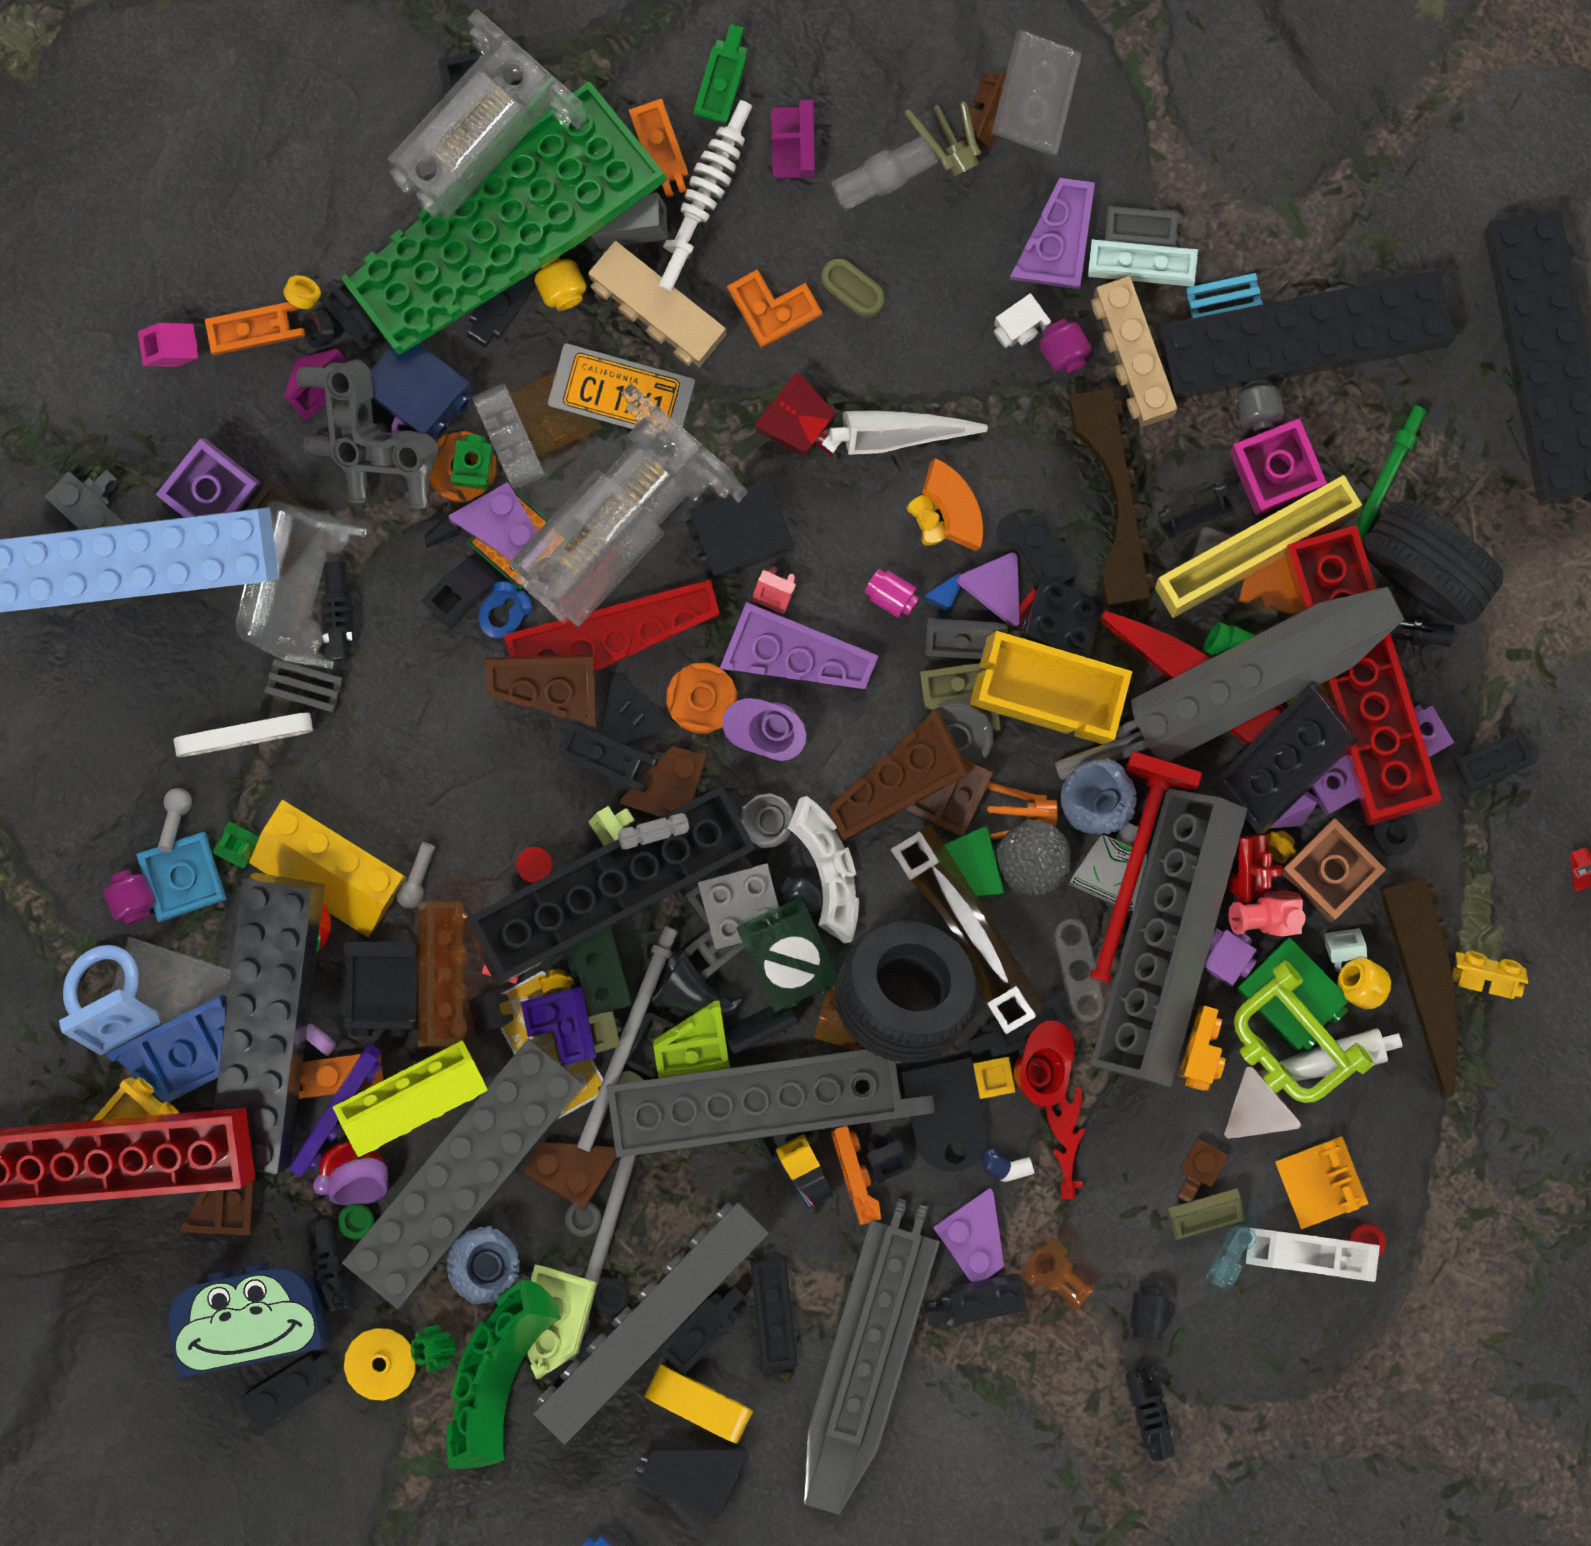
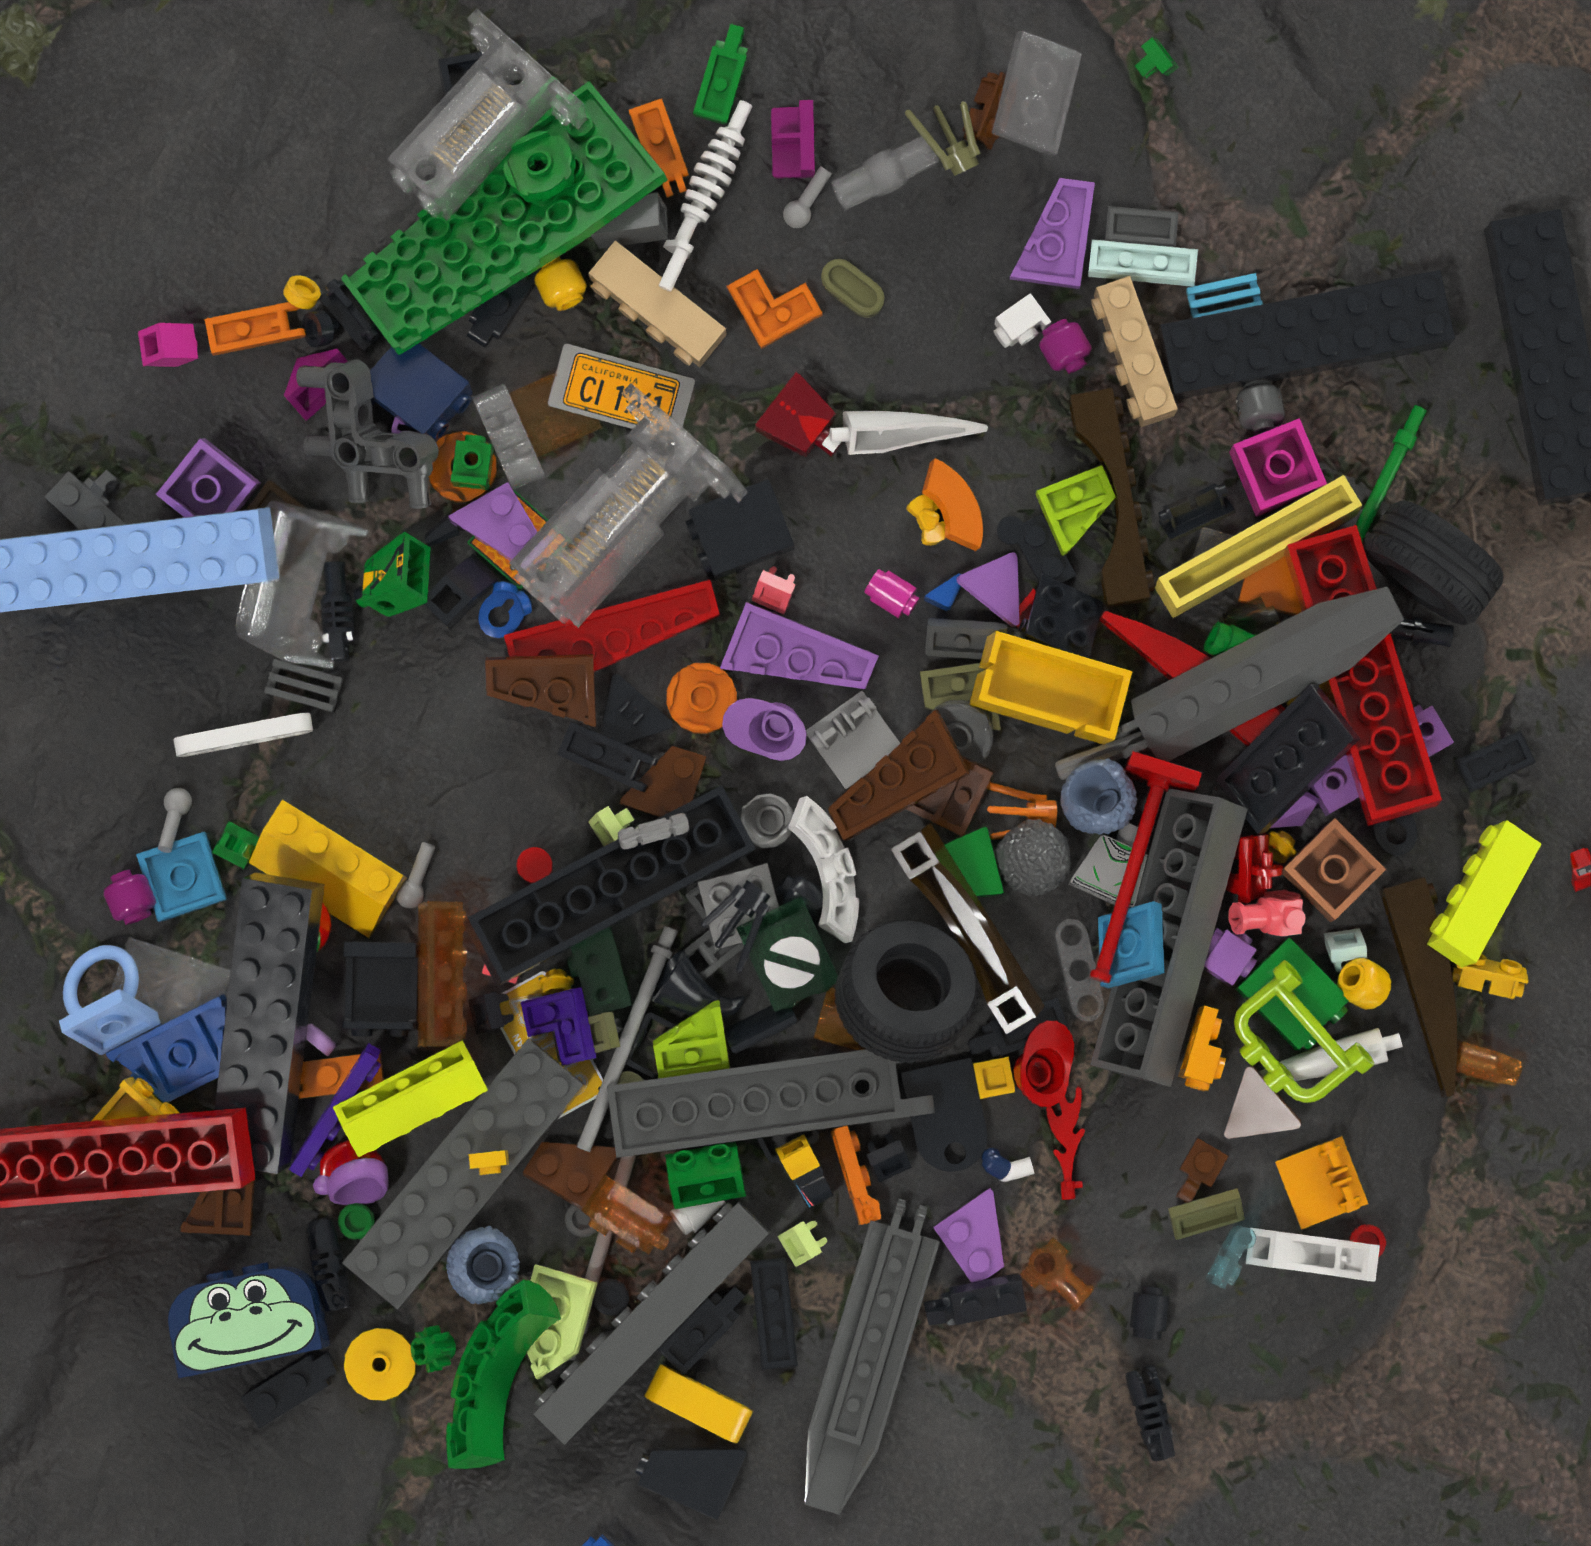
(396, 577): none -> green torso
(489, 1161): none -> yellow plate
(548, 181): none -> green plate
(626, 1215): none -> clear orange brick
(694, 1217): none -> white cone
(705, 1175): none -> green brick
(749, 900): none -> black plant
(798, 212): none -> light grey bar
(800, 1242): none -> yellowish green tile
(852, 739): none -> light grey hinge
(1075, 505): none -> lime wing
(1139, 947): none -> dark azure tile
(1156, 59): none -> green tile
(1483, 893): none -> neon yellow brick
(1487, 1064): none -> clear orange hinge

